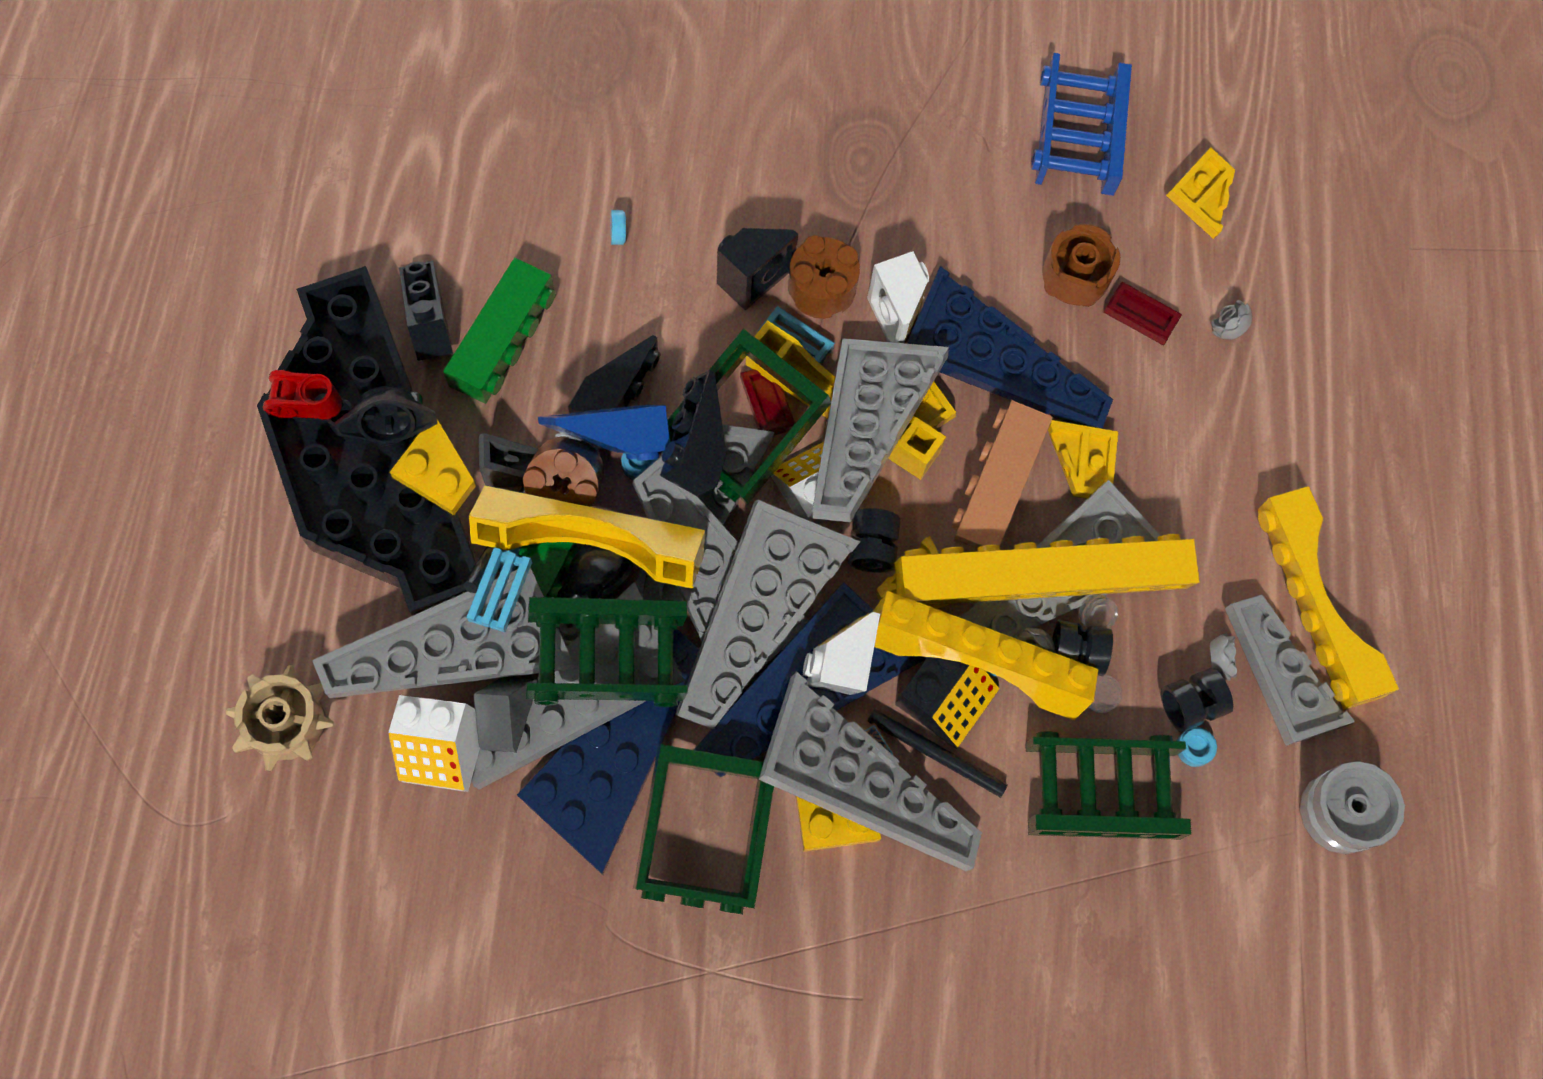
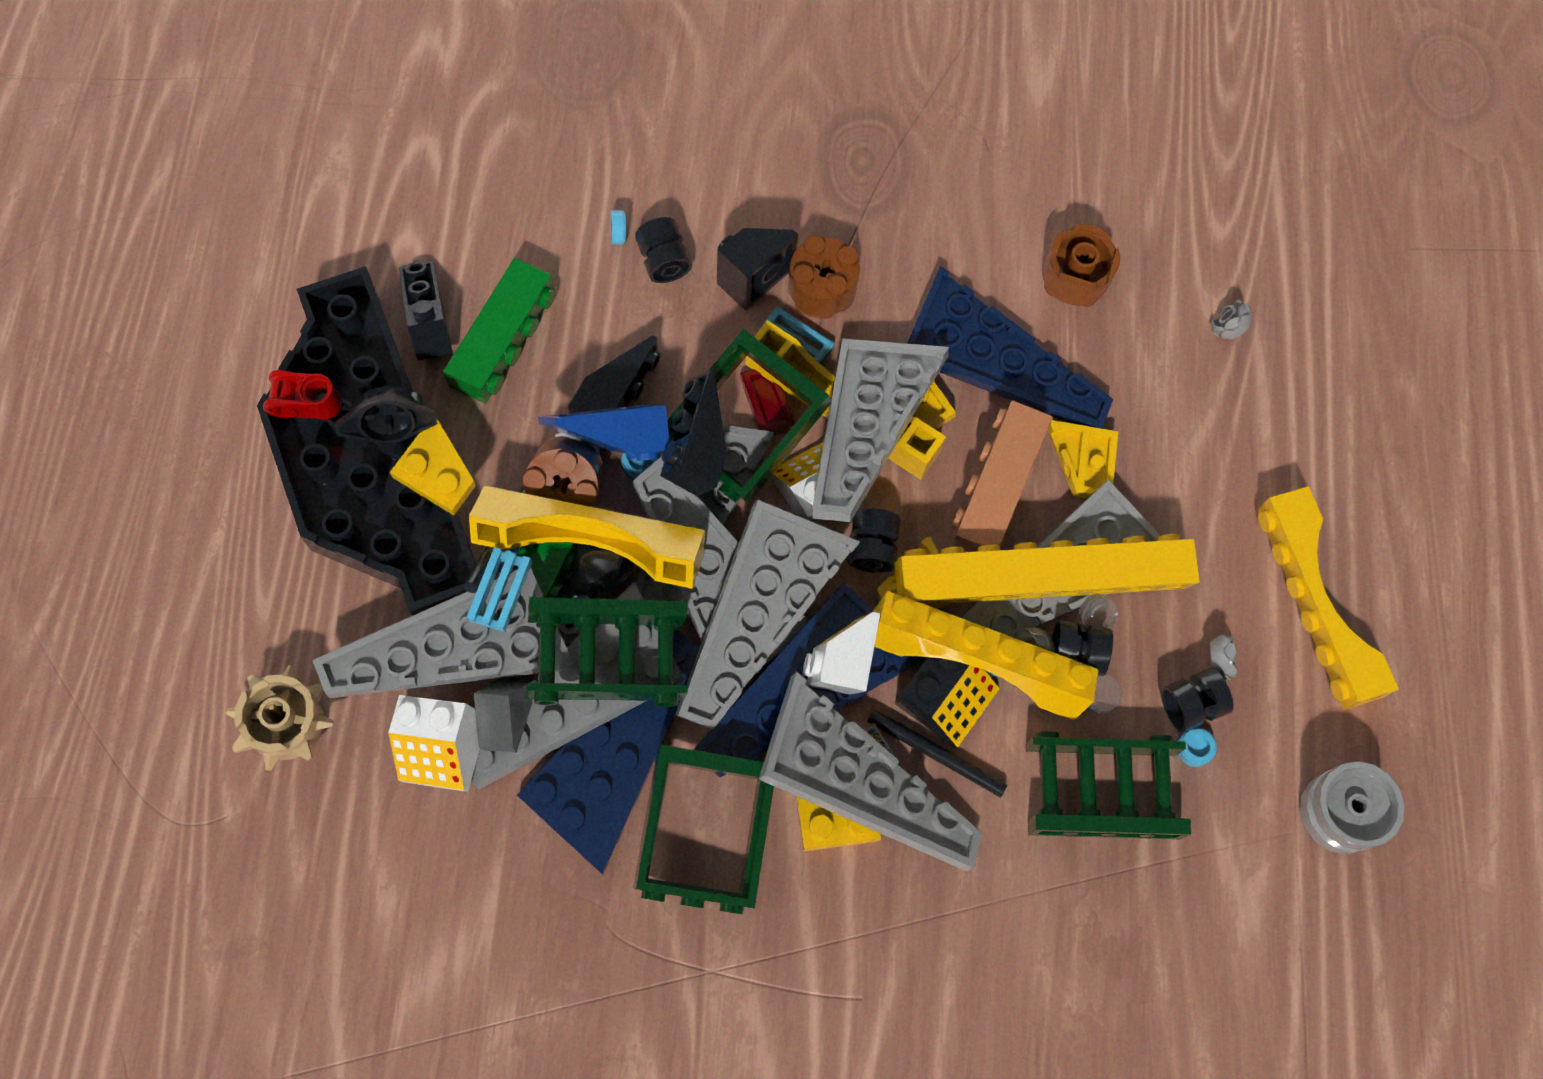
(503, 461): dark grey slope -> none
(663, 247): none -> black wheel
(897, 294): white slope -> none
(1113, 114): blue fence -> none
(1142, 313): dark red tile -> none
(1205, 191): yellow wing -> none
(1290, 688): light grey wing -> none

